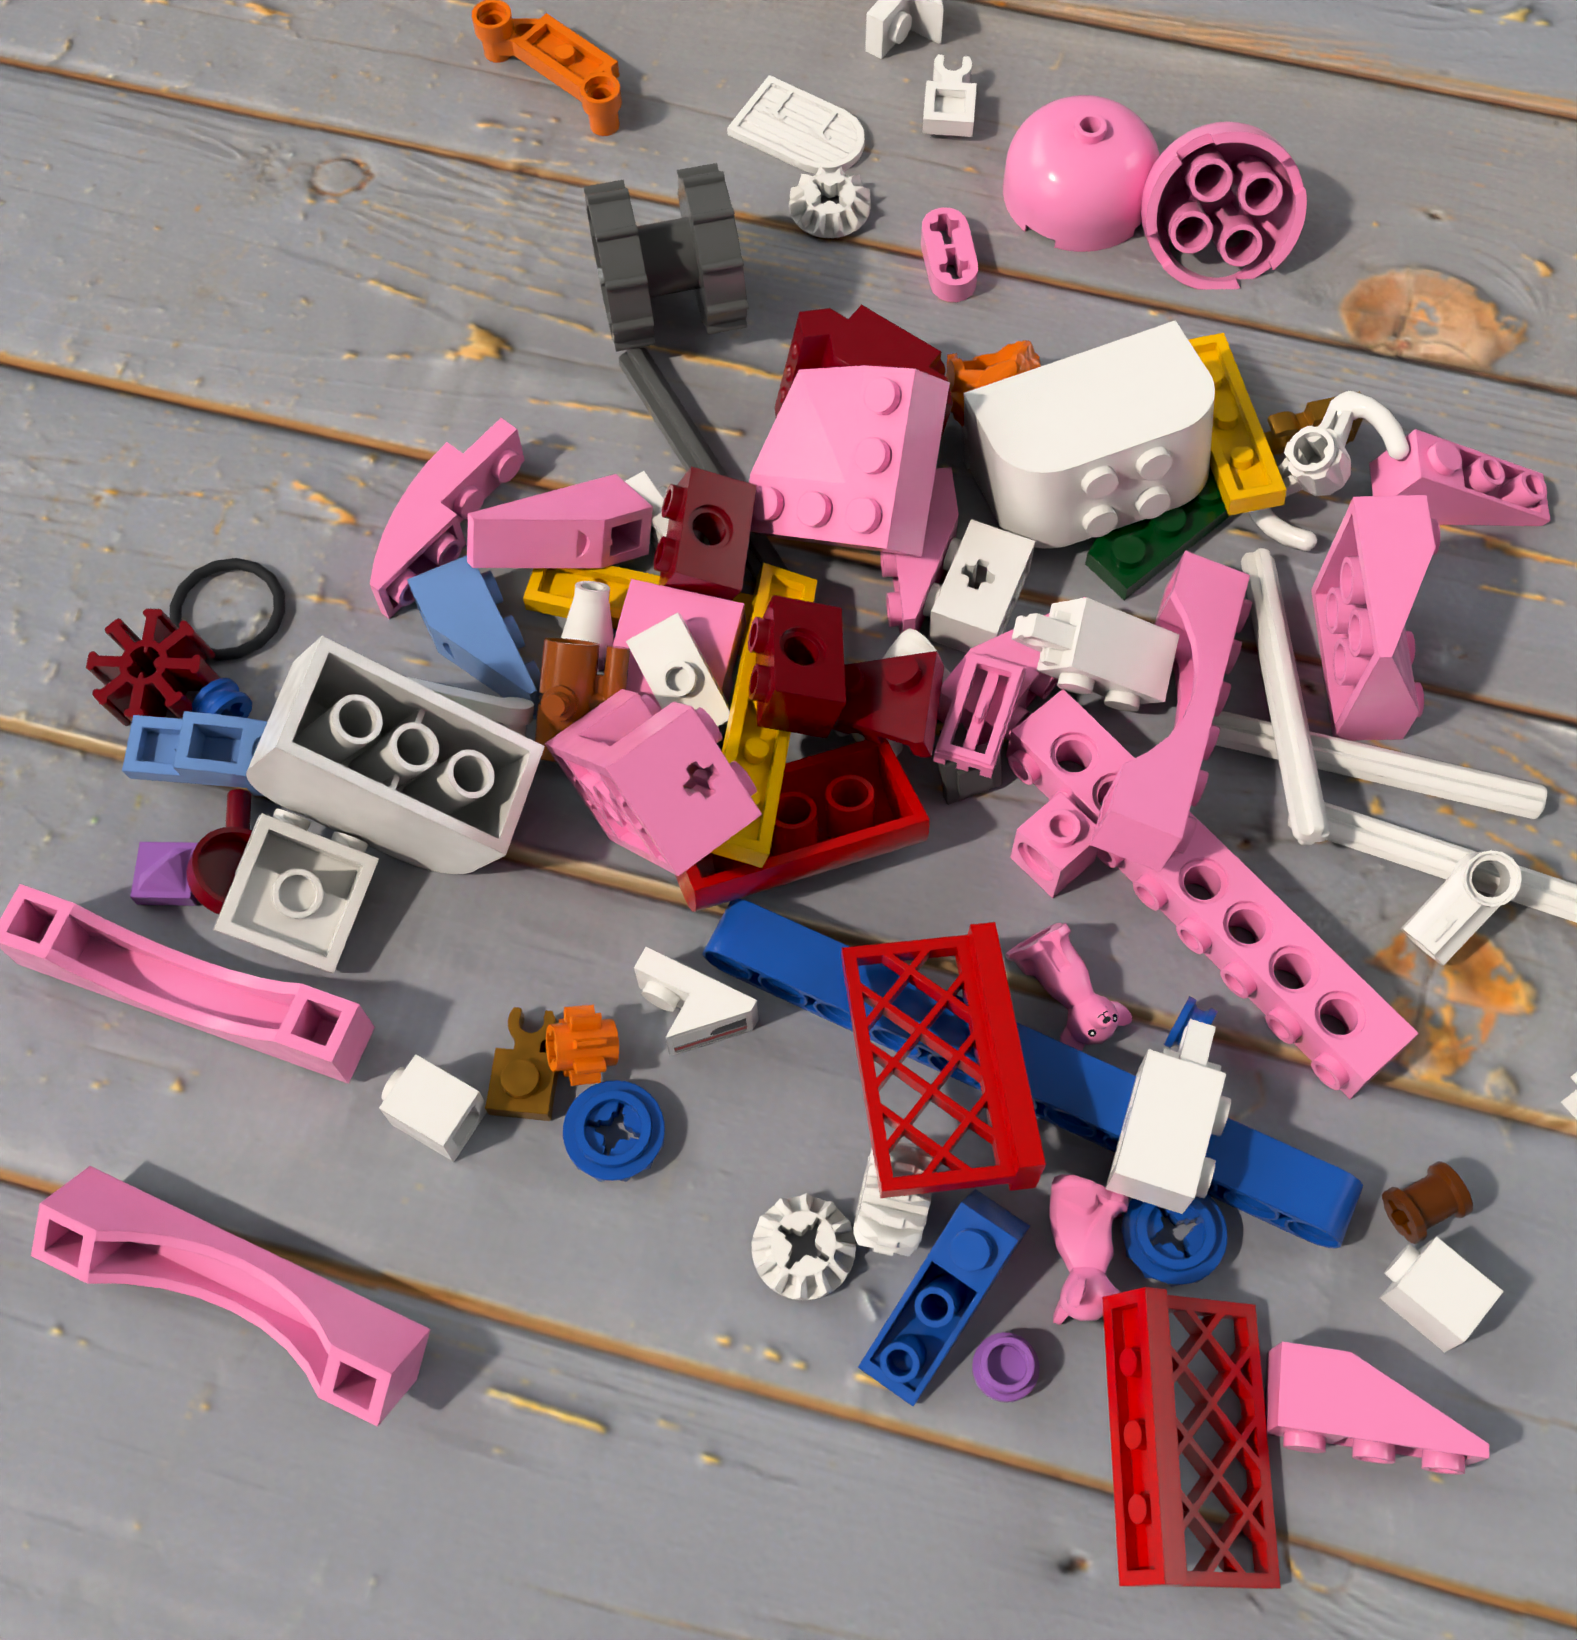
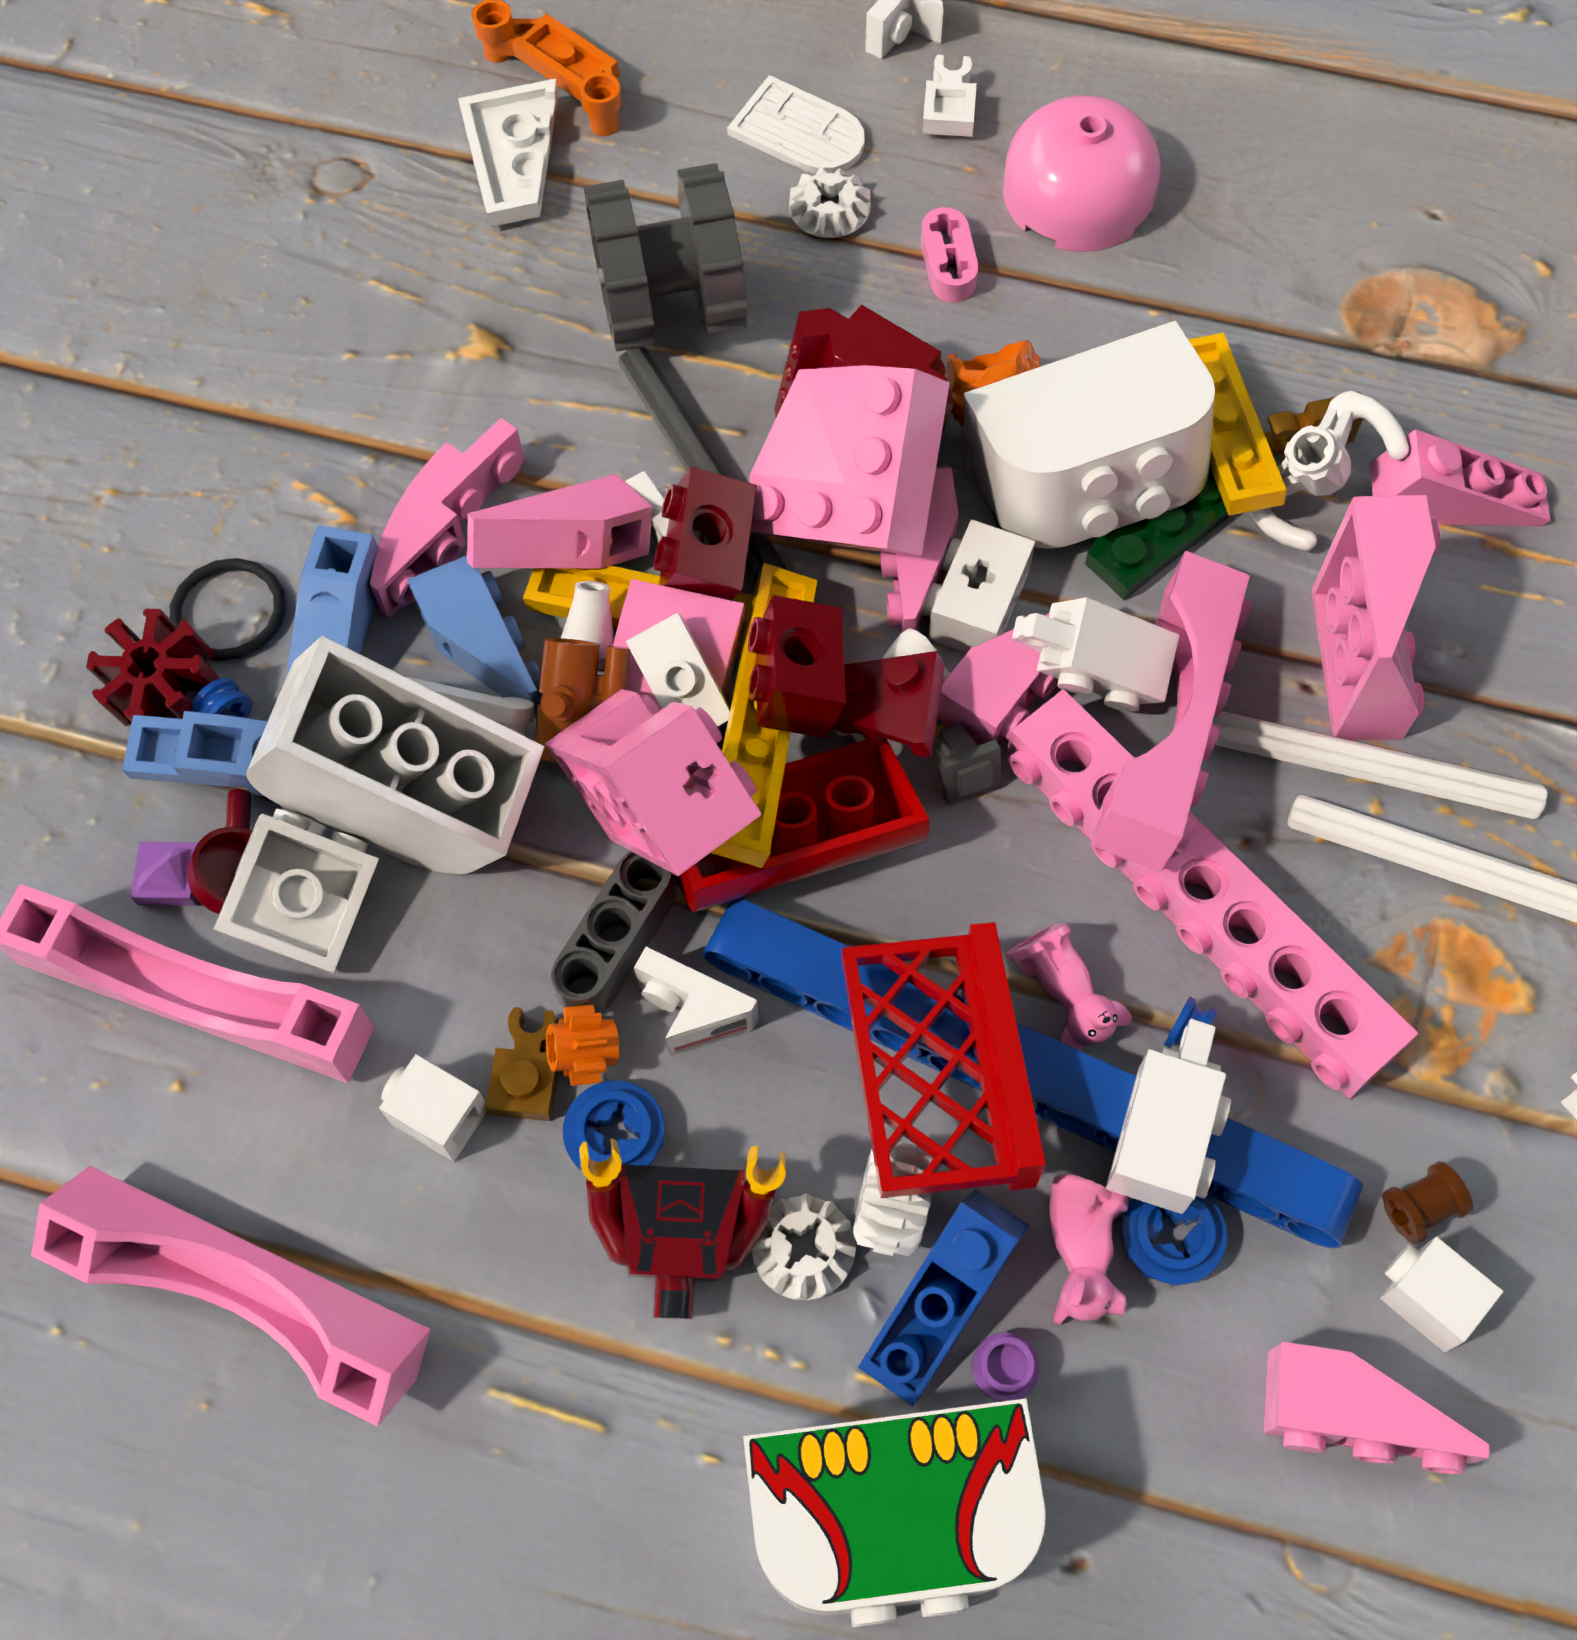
(335, 591): none -> medium blue slope
(511, 147): none -> white wing
(613, 961): none -> dark grey beam
(678, 1220): none -> torso
(897, 1510): none -> brick
(966, 755): bright pink tile -> none
(1055, 844): bright pink brick -> none
(1150, 1439): red fence -> none
(1222, 183): bright pink cylinder -> none
(1285, 700): white axle -> none
(1458, 909): white piece -> none

